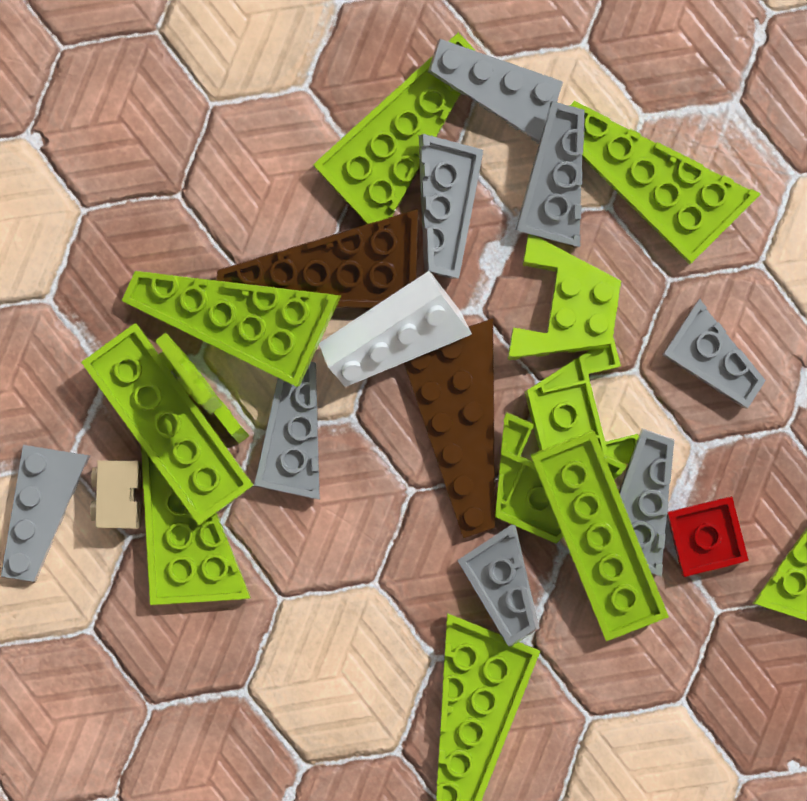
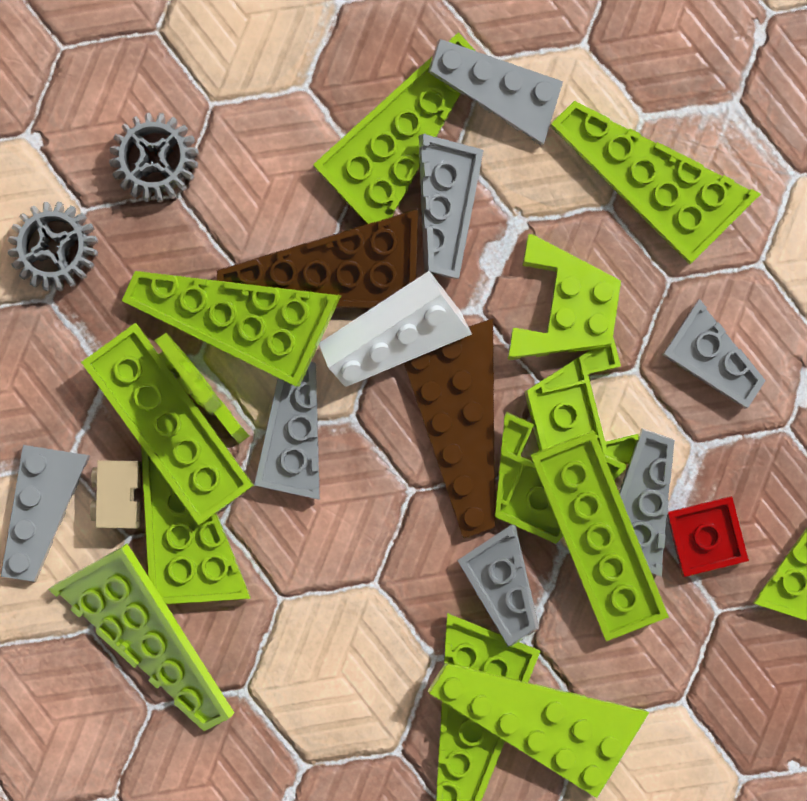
(66, 240): none -> light grey gear
(140, 627): none -> lime wing
(164, 146): none -> light grey gear
(554, 187): light grey wing -> none
(556, 727): none -> lime wing

